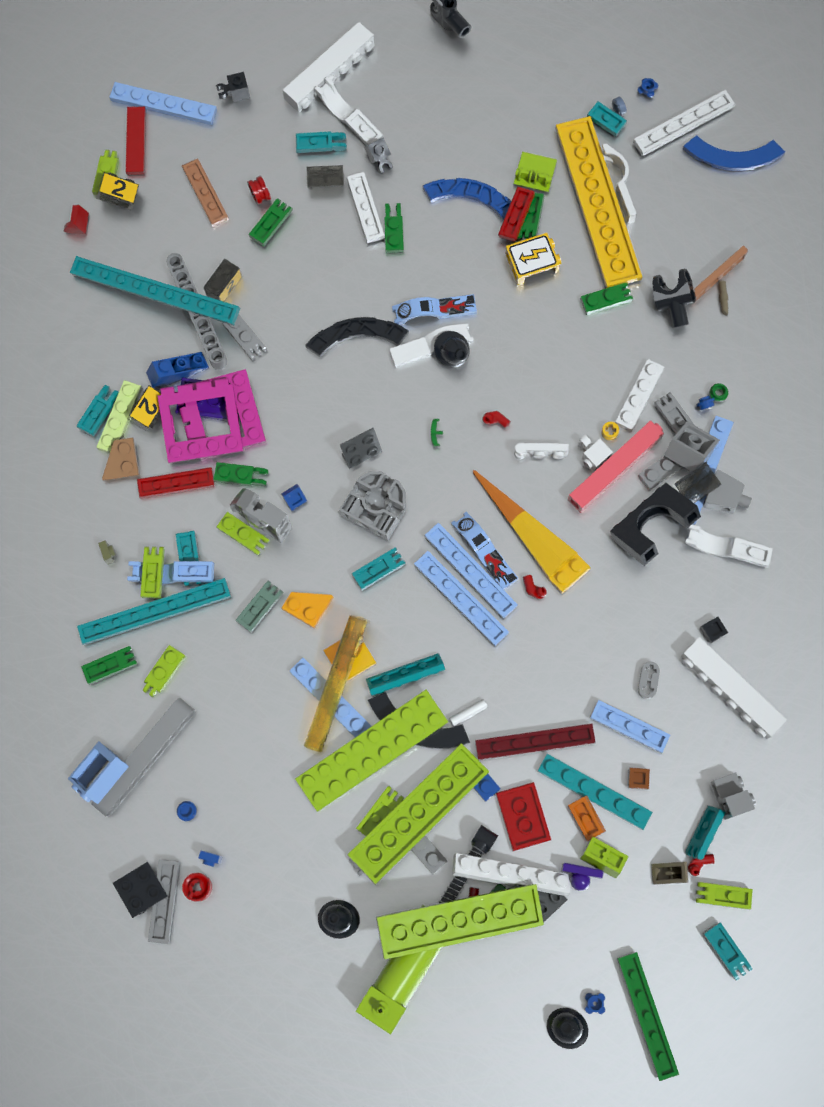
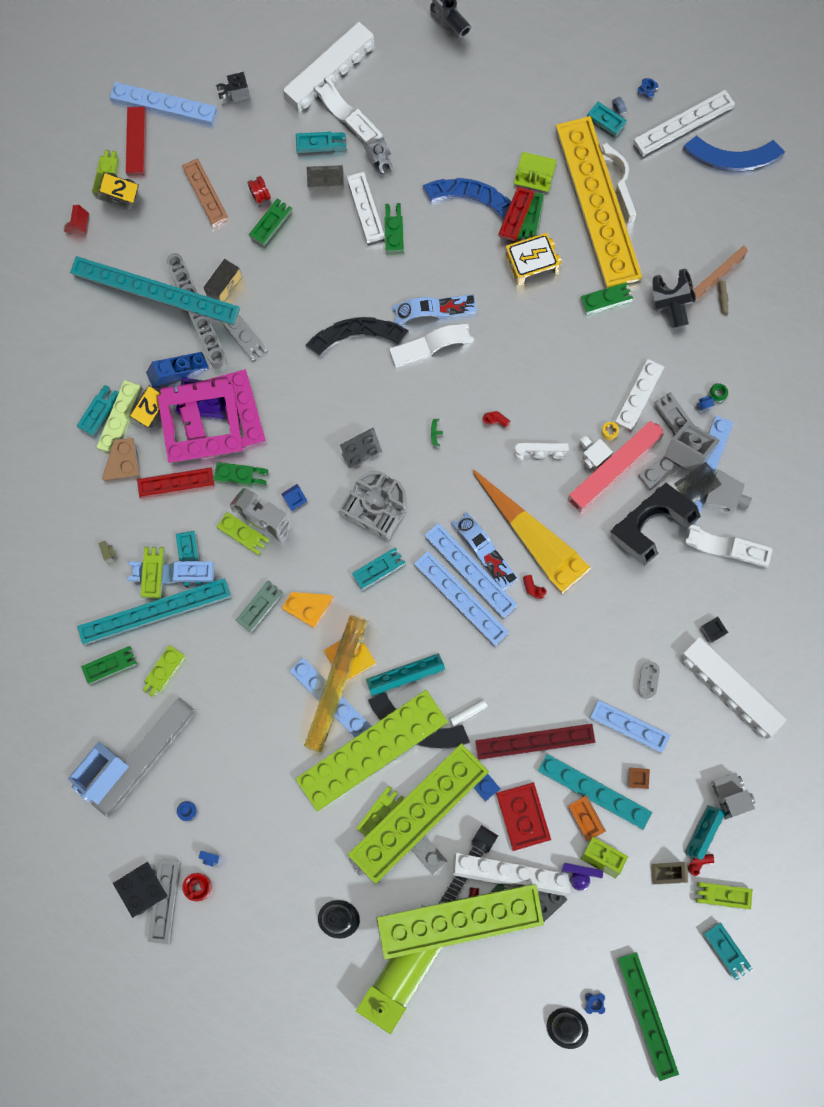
(451, 349): black hat -> none

